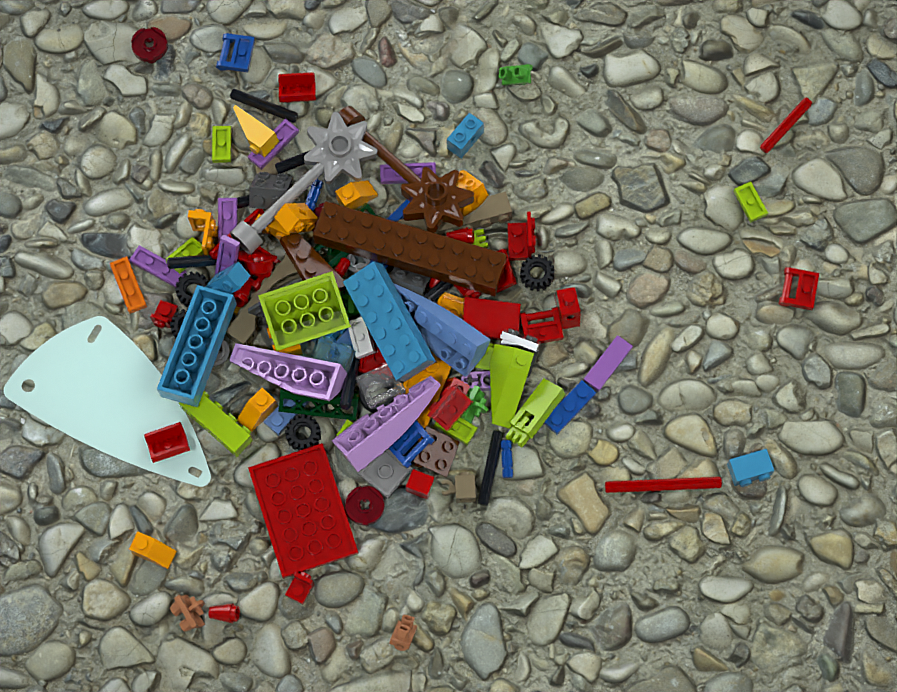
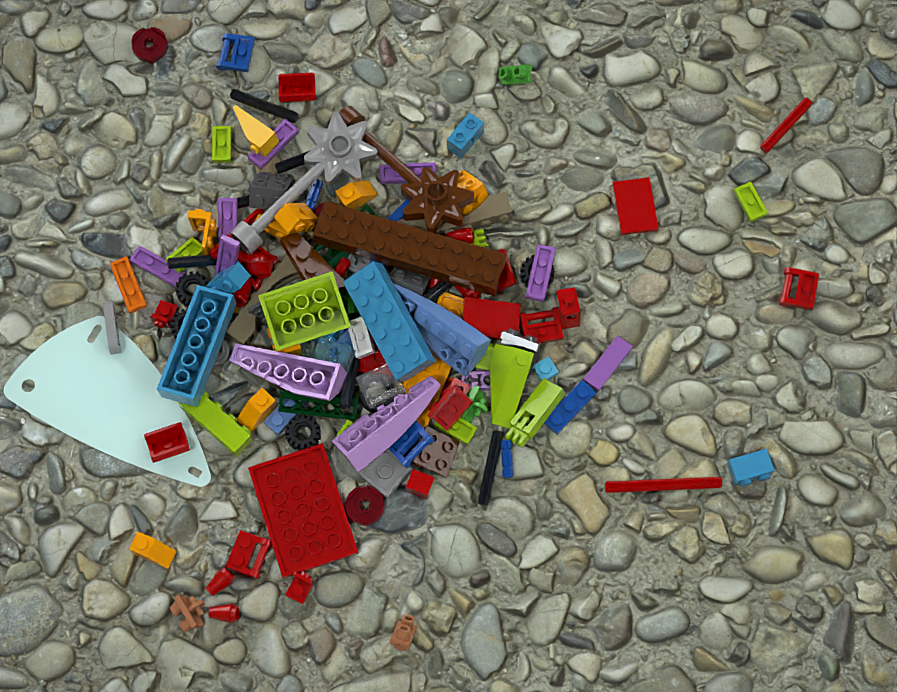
(112, 327): none -> light grey beam
(220, 581): none -> red cone
(243, 551): none -> red plate
(463, 488): dark tan brick -> none
(521, 239): red bracket -> none
(540, 273): none -> medium lavender tile
(545, 369): none -> medium azure plate
(635, 206): none -> red tile

